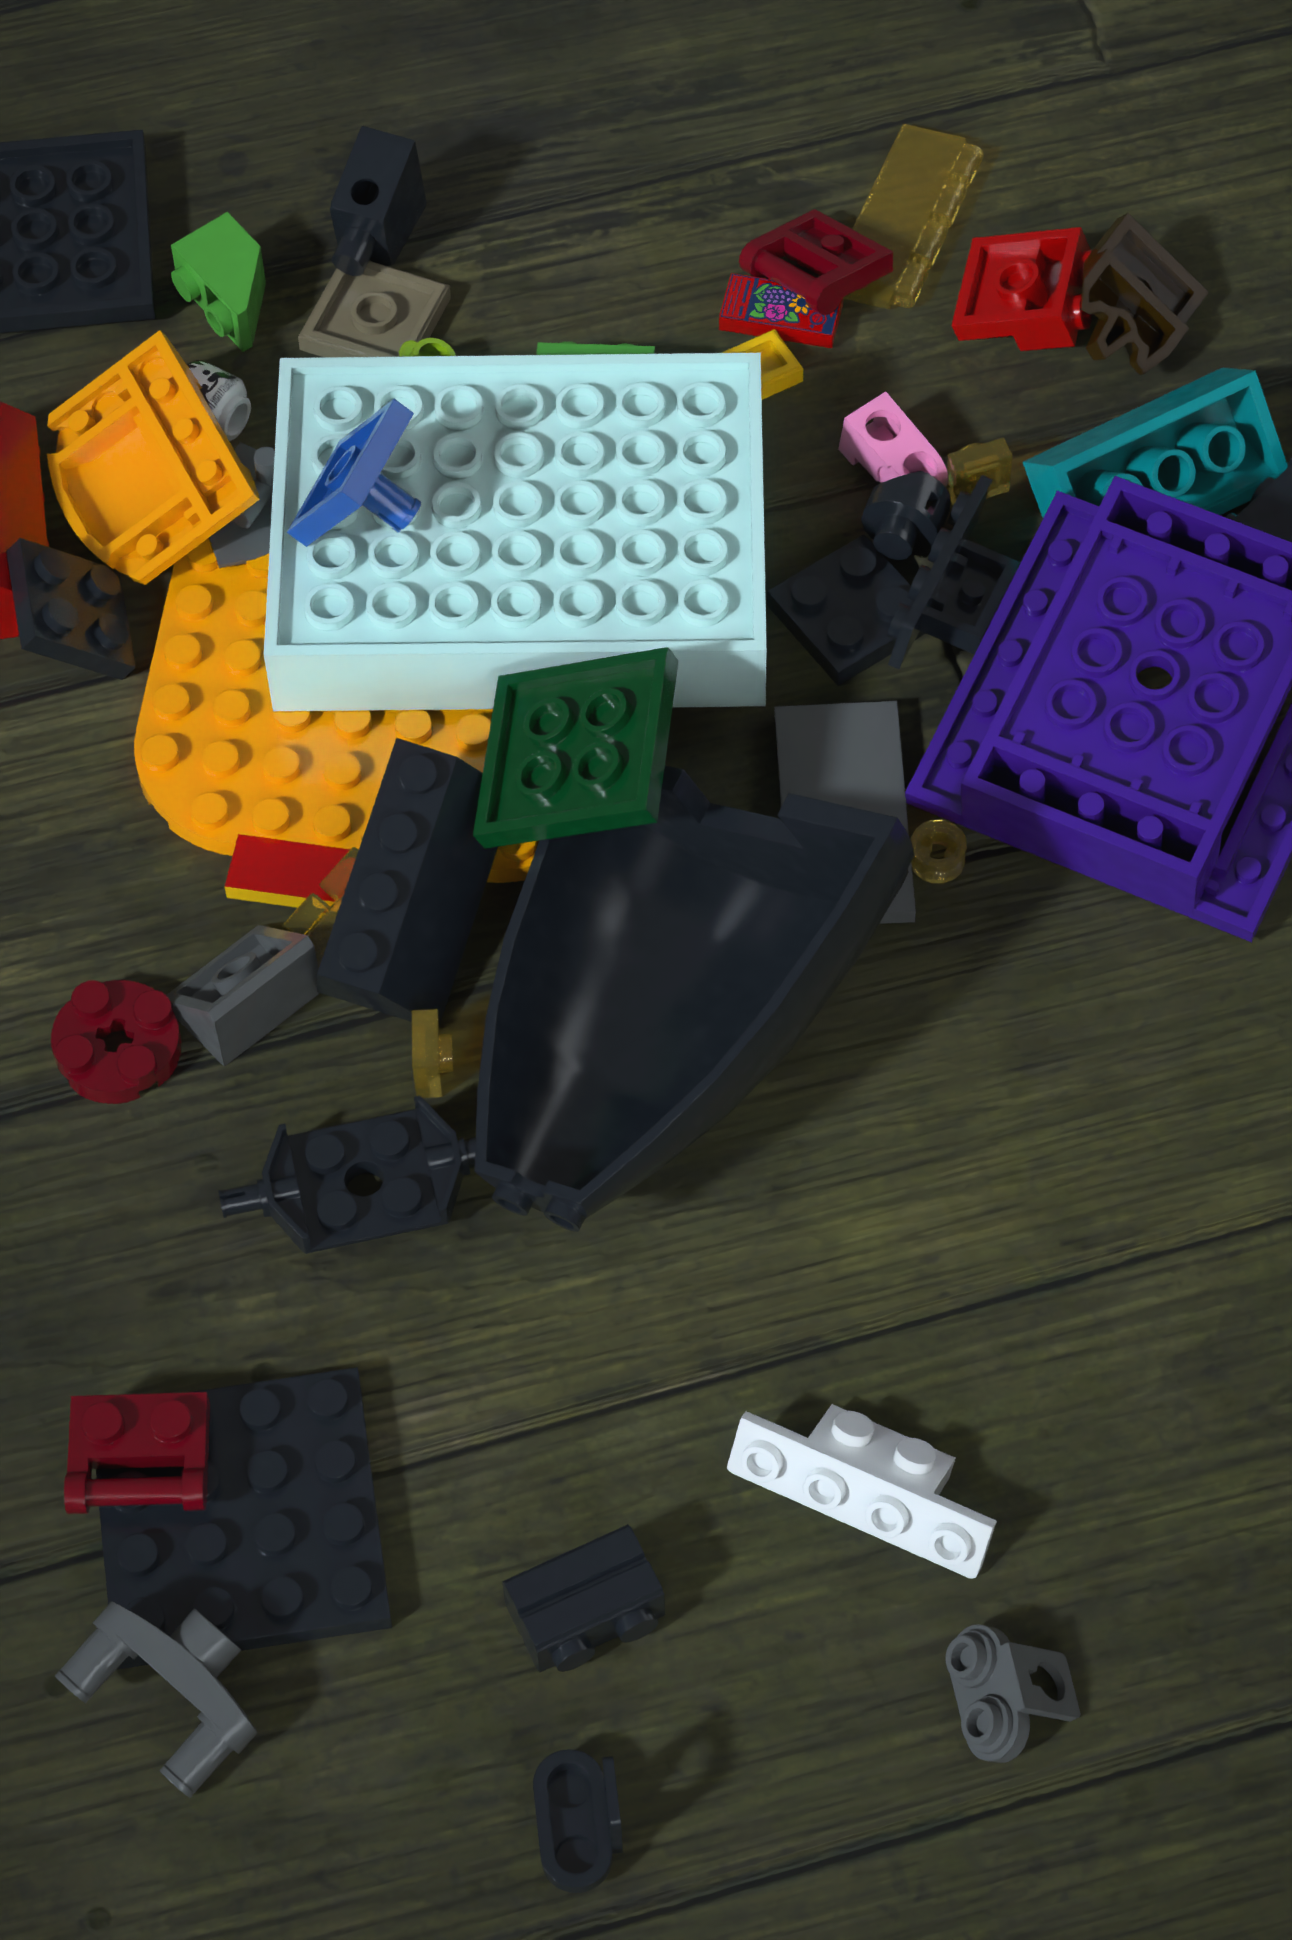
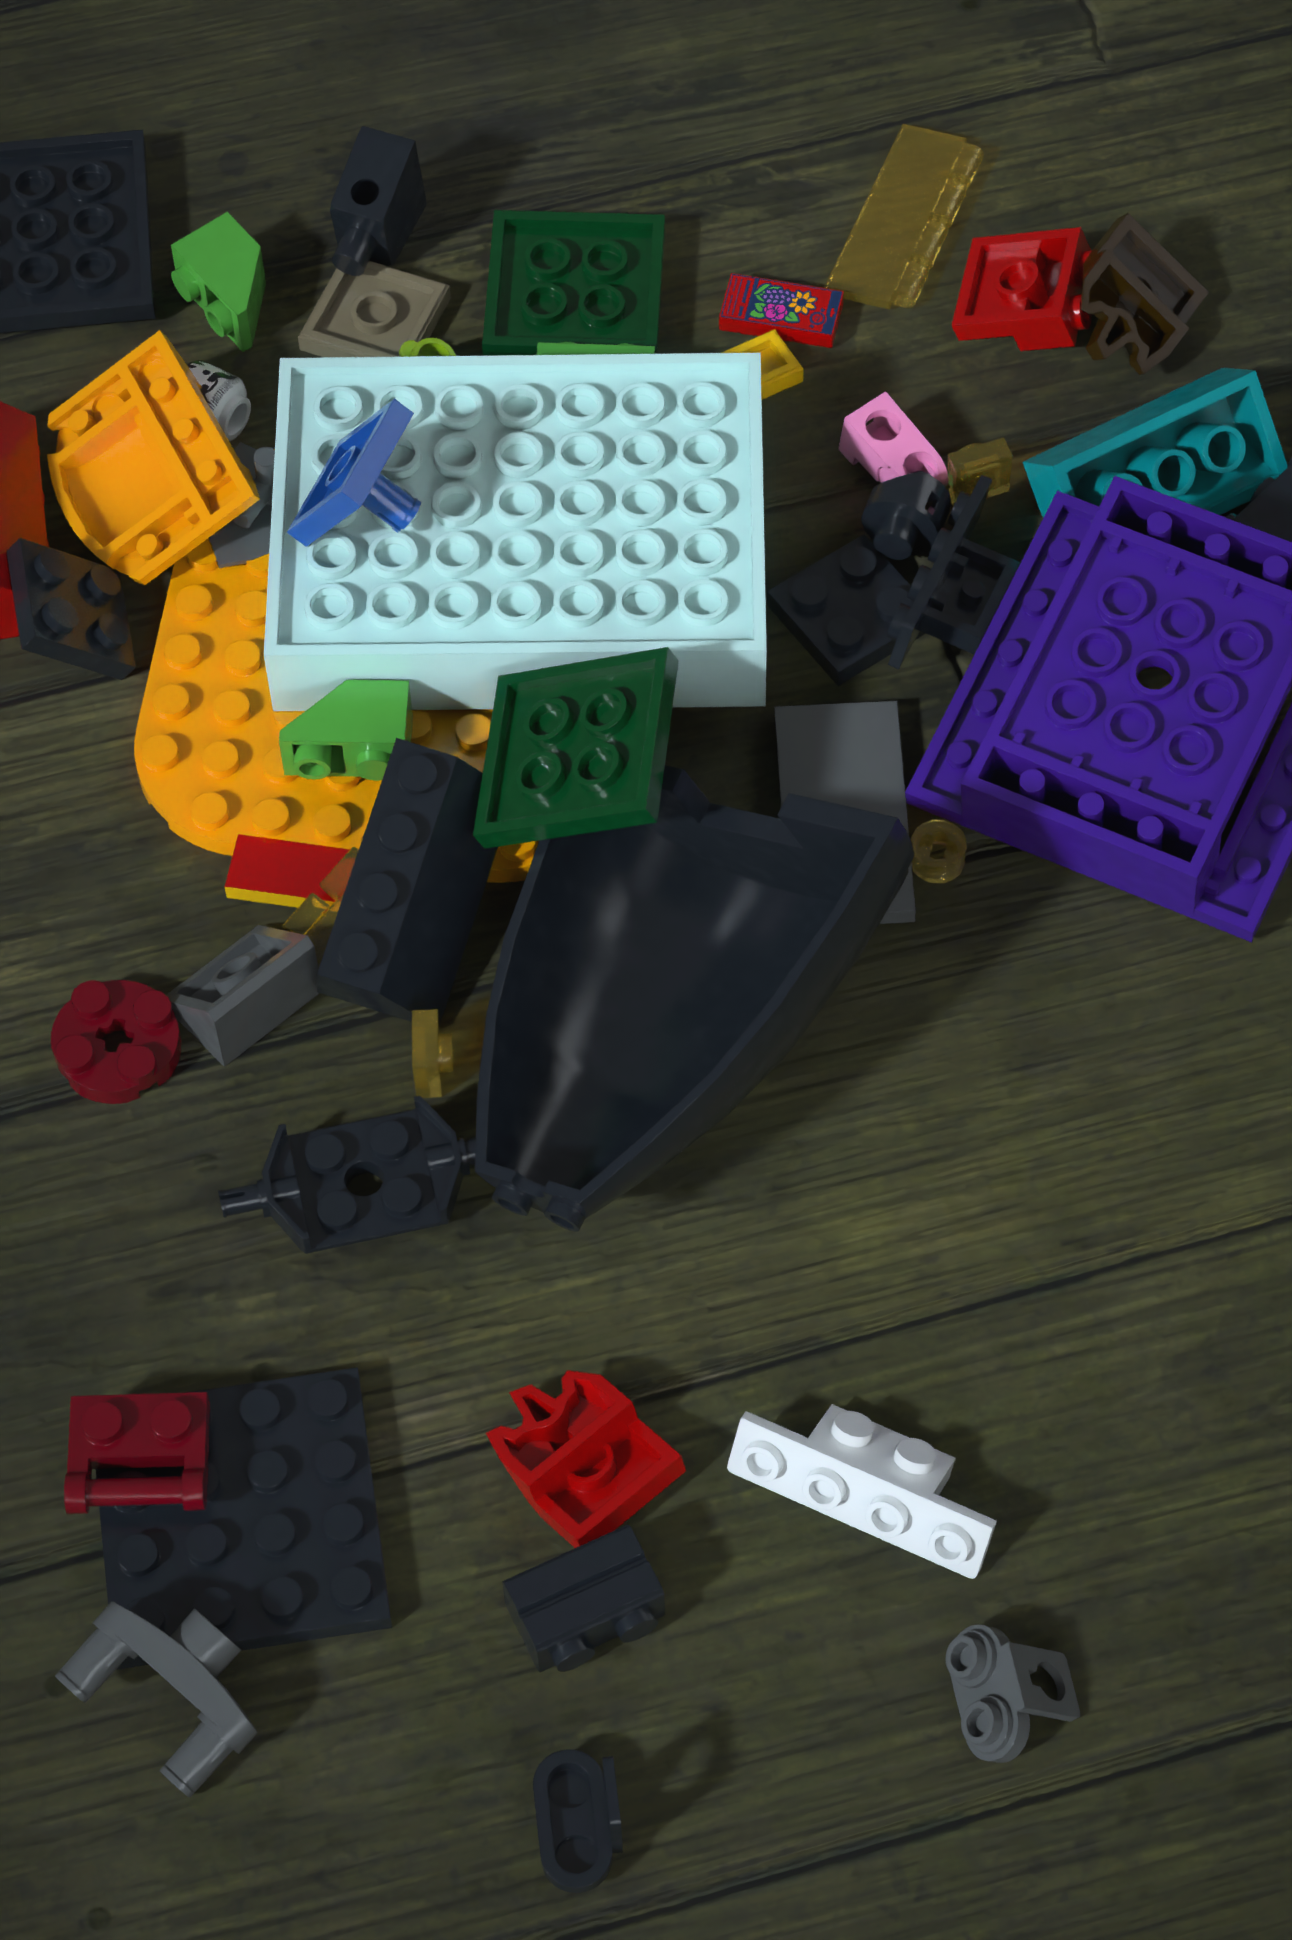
(349, 731): none -> bright green slope
(573, 280): none -> dark green plate
(584, 1456): none -> red plate
(824, 246): dark red plate -> none

